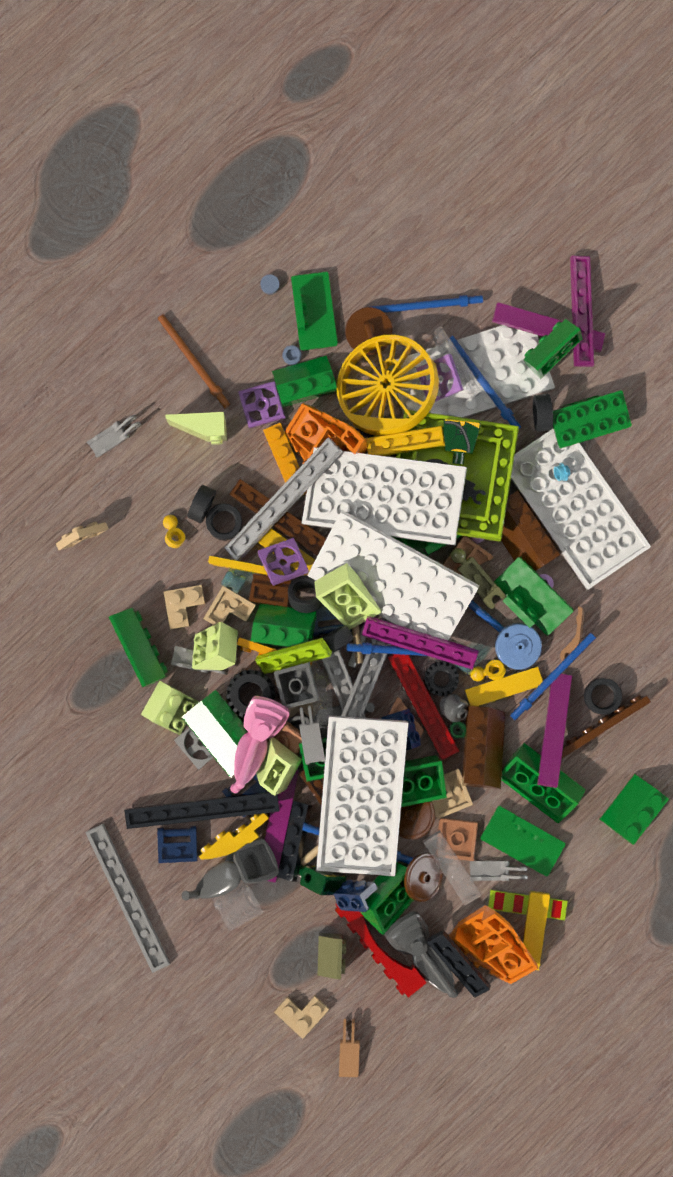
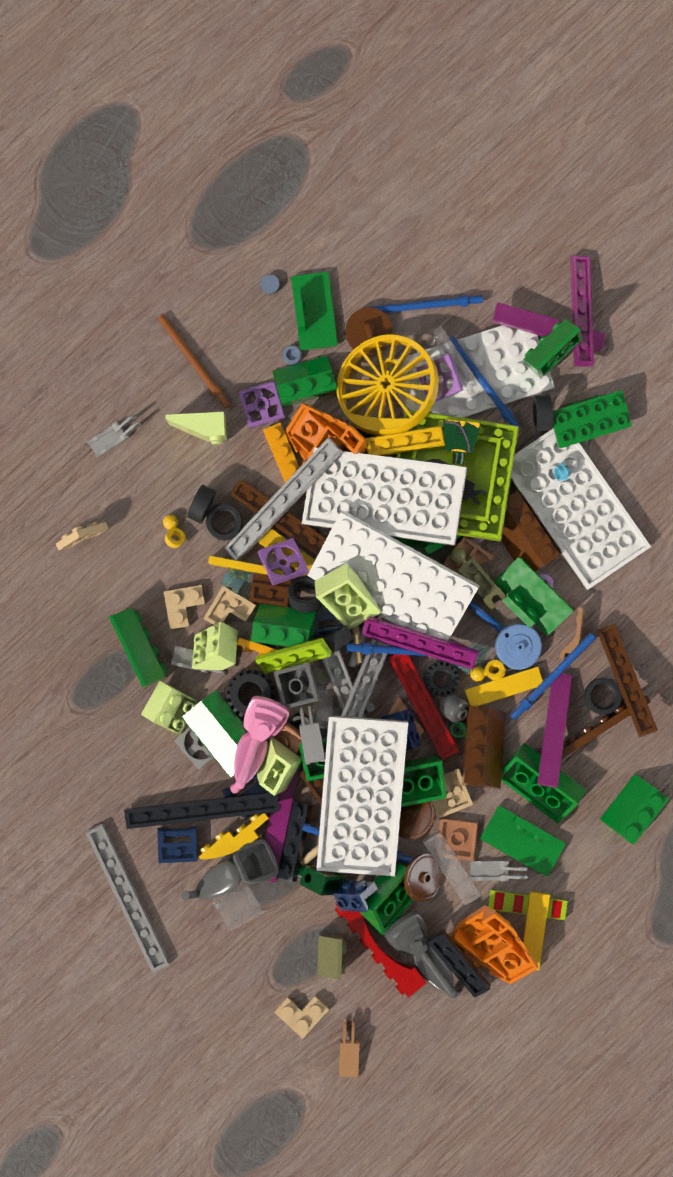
(627, 681): none -> reddish brown plate

